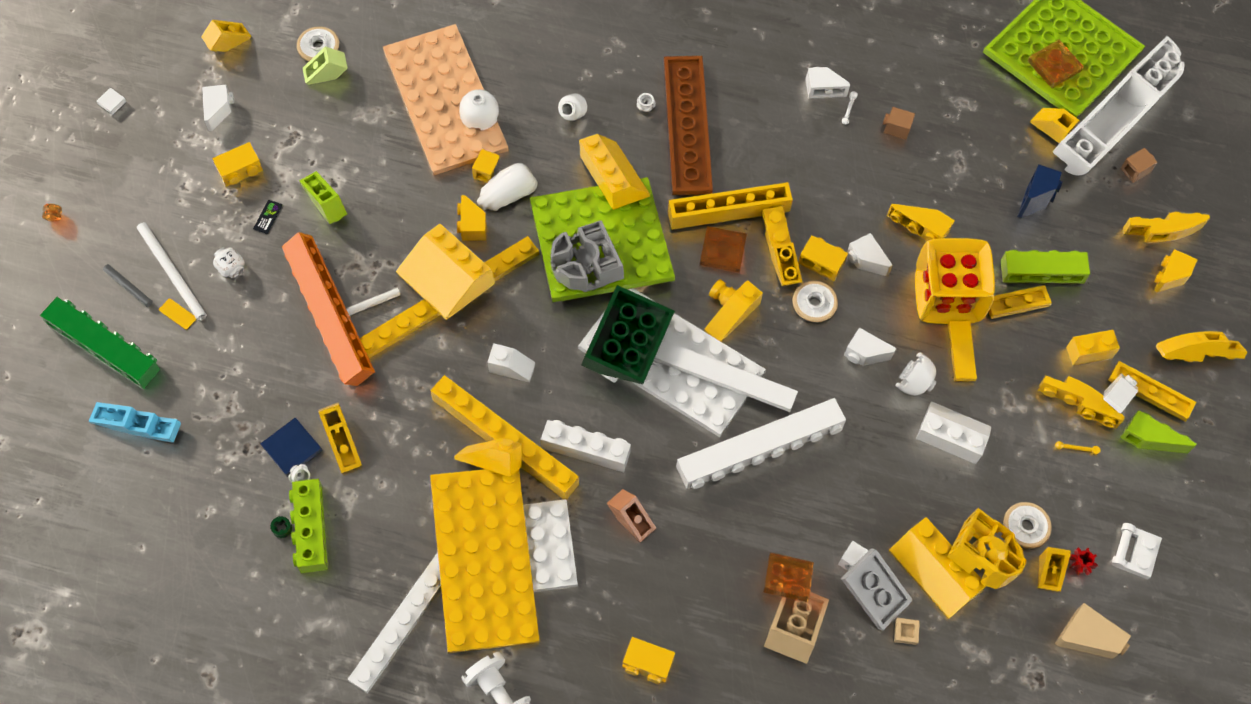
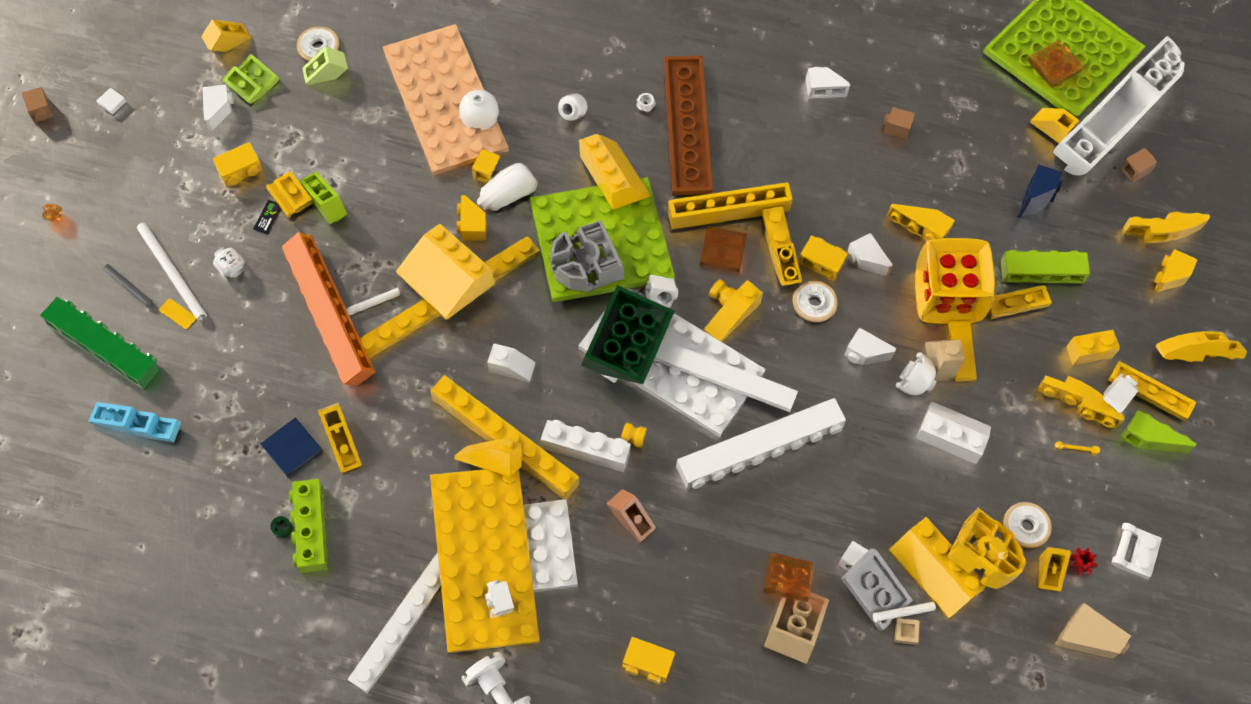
(37, 104): none -> medium nougat brick
(251, 79): none -> lime slope
(289, 194): none -> yellow plate
(302, 469): white plate -> none
(499, 598): none -> white brick
(634, 435): none -> yellow wheel
(661, 290): none -> white brick
(853, 95): white hinge -> none
(905, 611): none -> white bar
(946, 356): none -> tan slope

